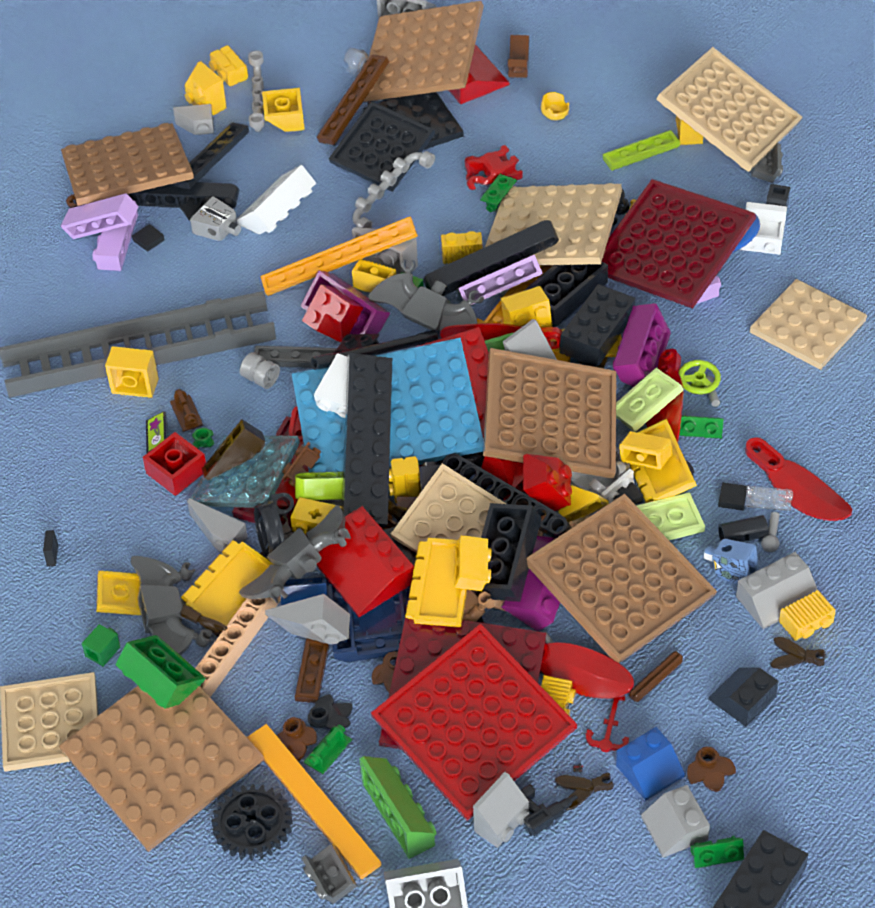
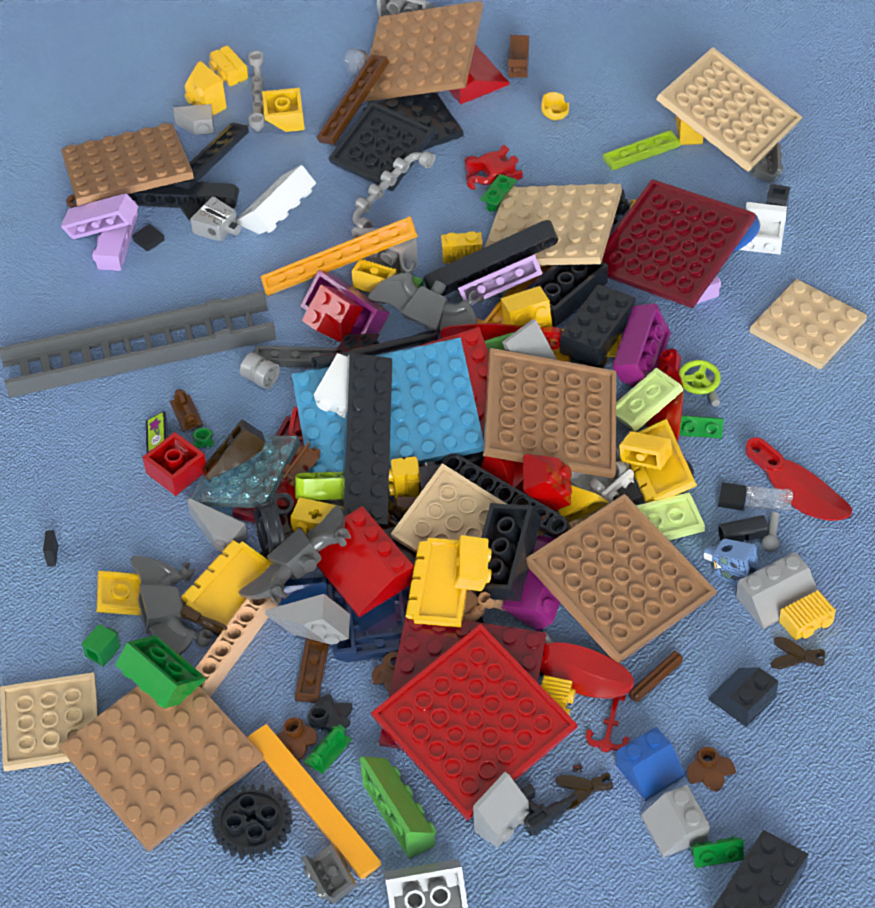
(132, 371): yellow slope -> none

